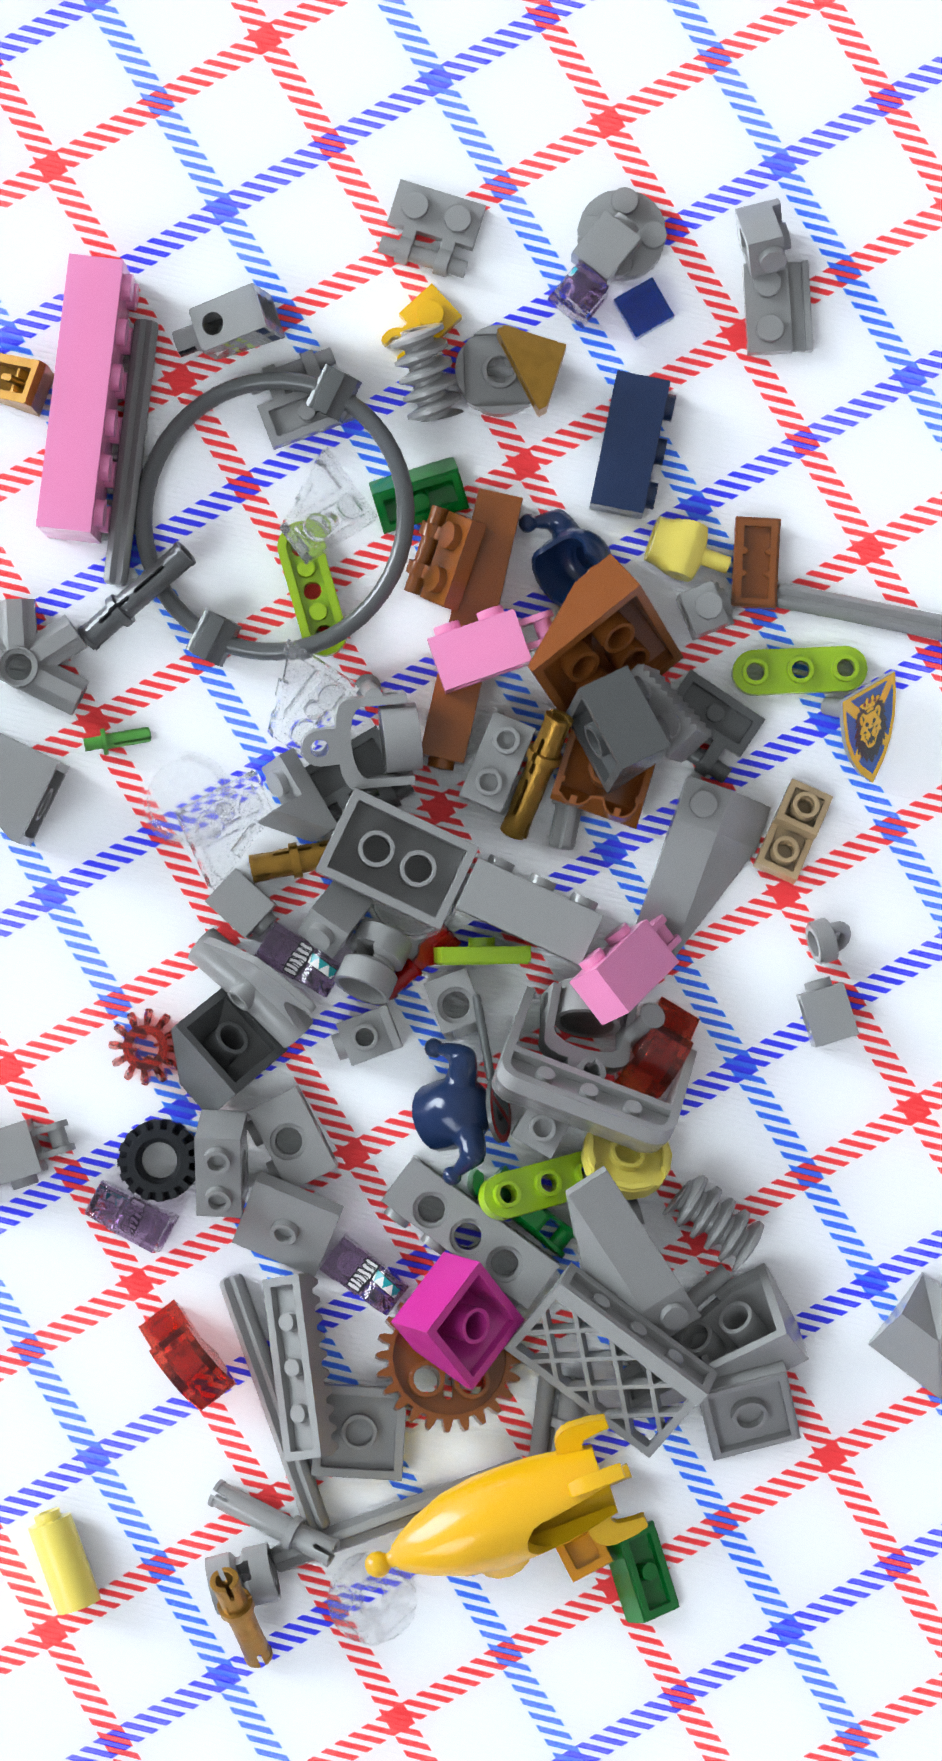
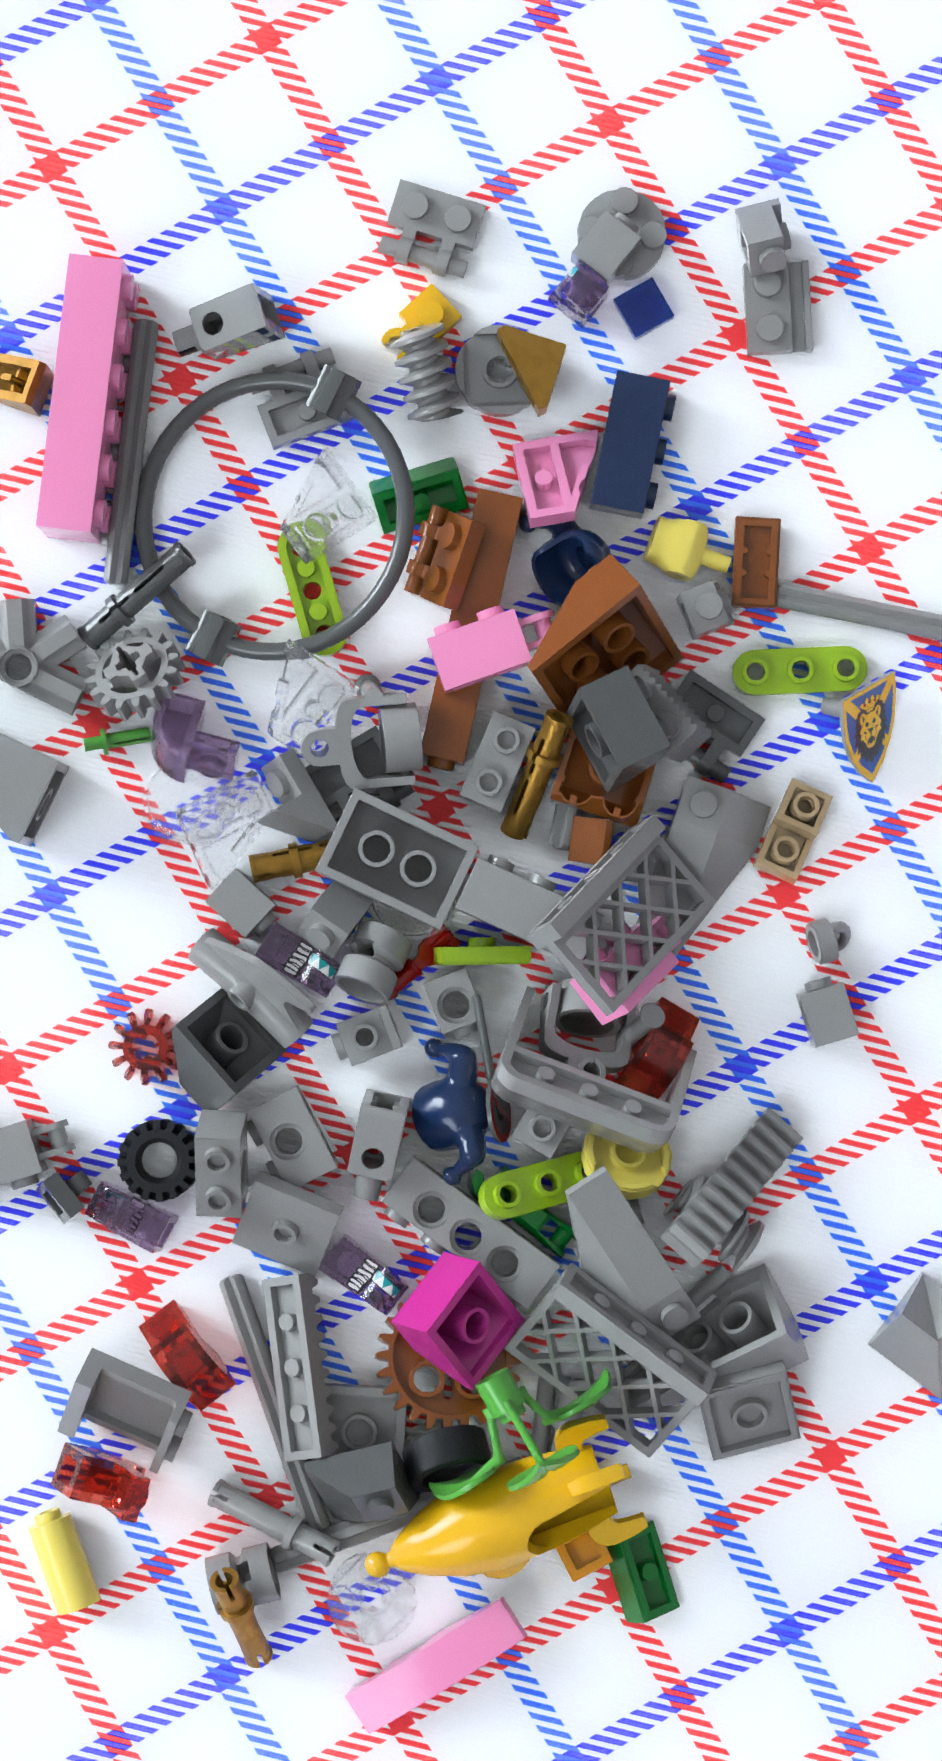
(62, 1195): none -> dark grey tile
(102, 1480): none -> clear red brick
(113, 677): none -> light grey gear
(128, 1404): none -> light grey panel
(181, 745): none -> clear purple brick
(363, 1483): none -> dark grey slope
(378, 1127): none -> light grey torso
(436, 1665): none -> bright pink slope
(445, 1455): none -> black tyre
(505, 1402): none -> bright green plant
(554, 475): none -> bright pink wing
(590, 839): none -> dark orange slope
(592, 893): none -> light grey fence
(731, 1188): none -> light grey gear

